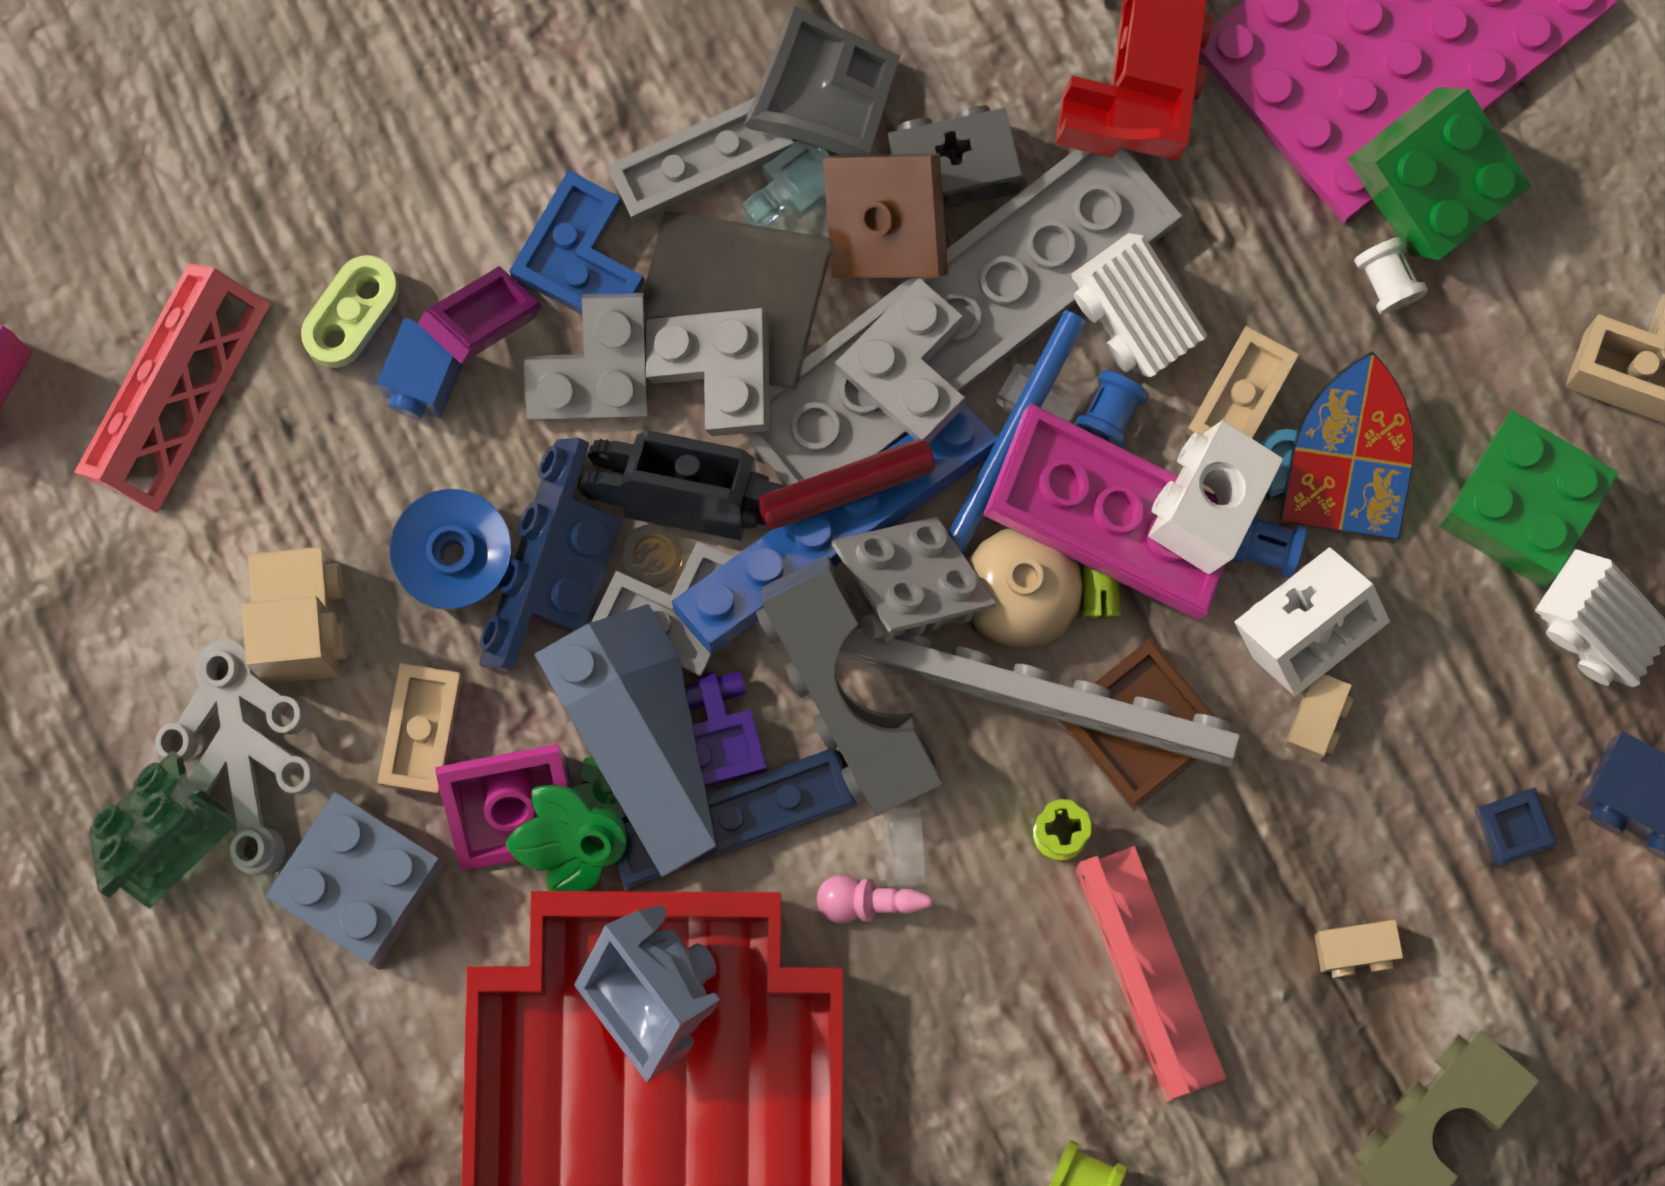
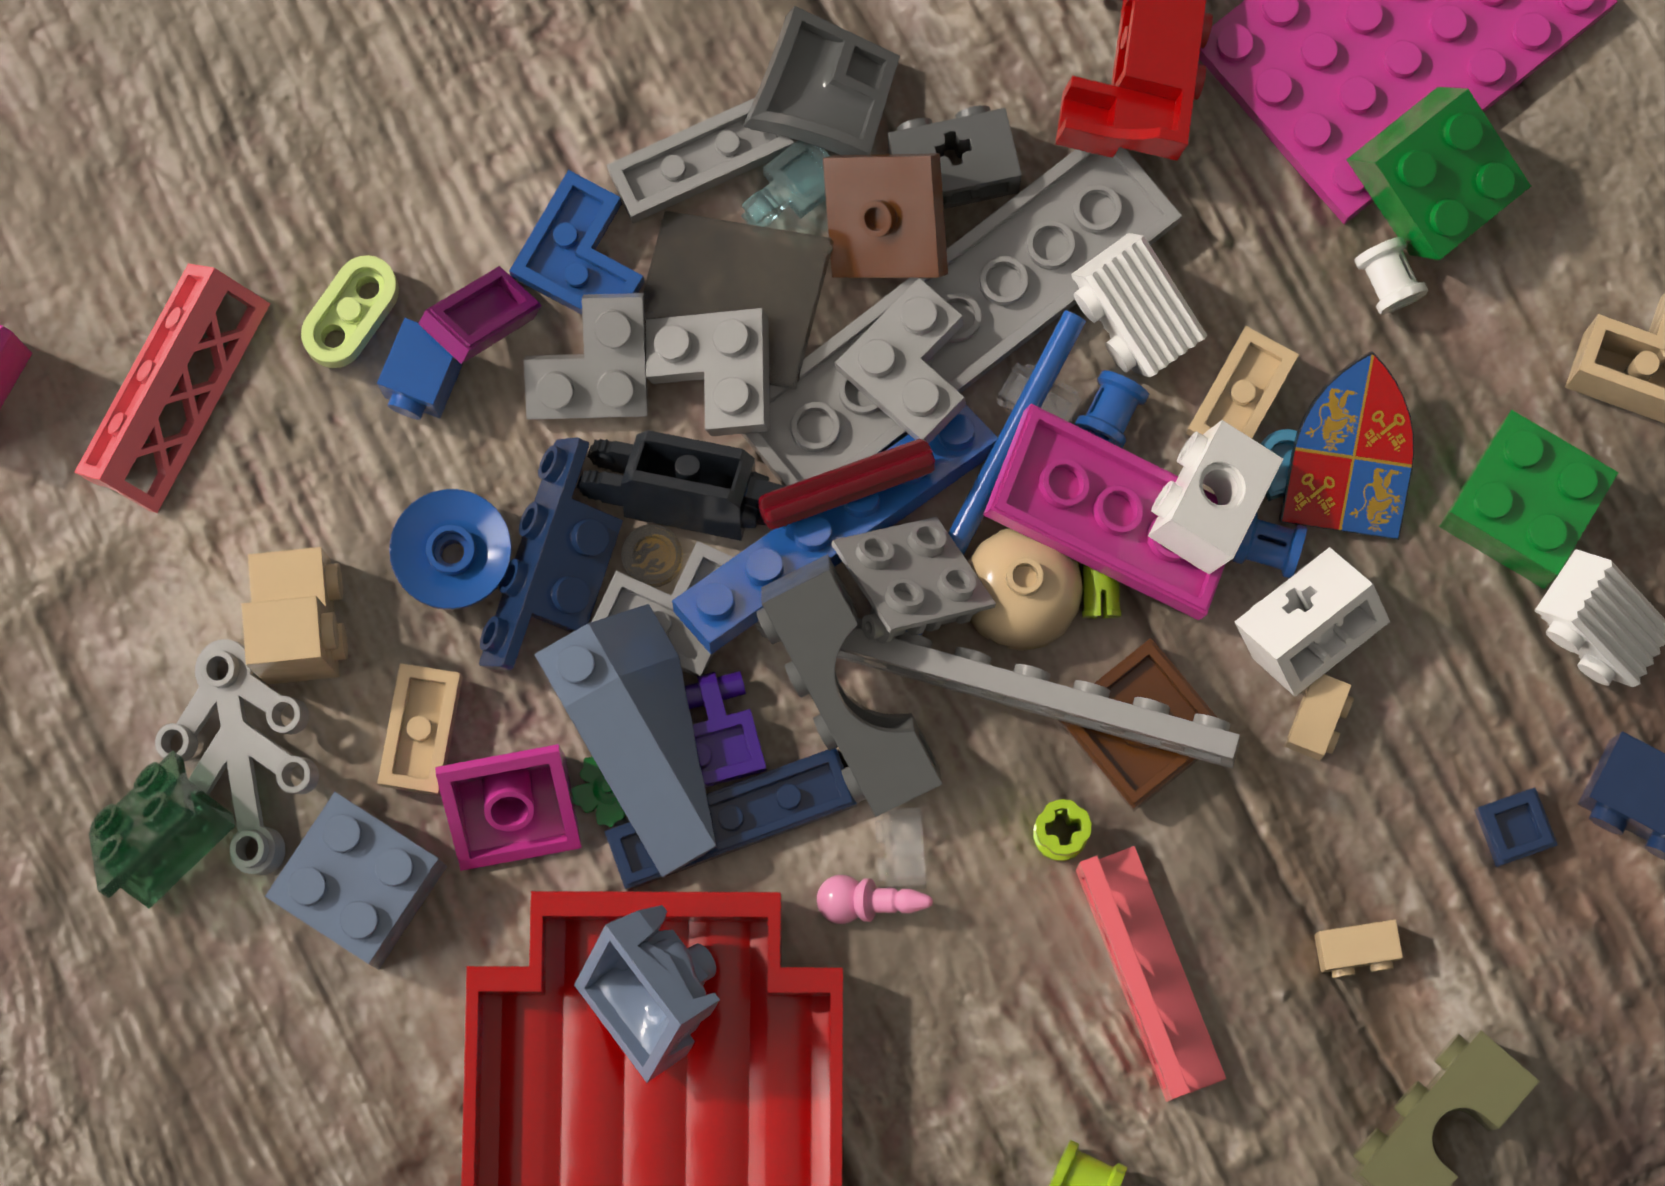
(561, 842): green plate -> none

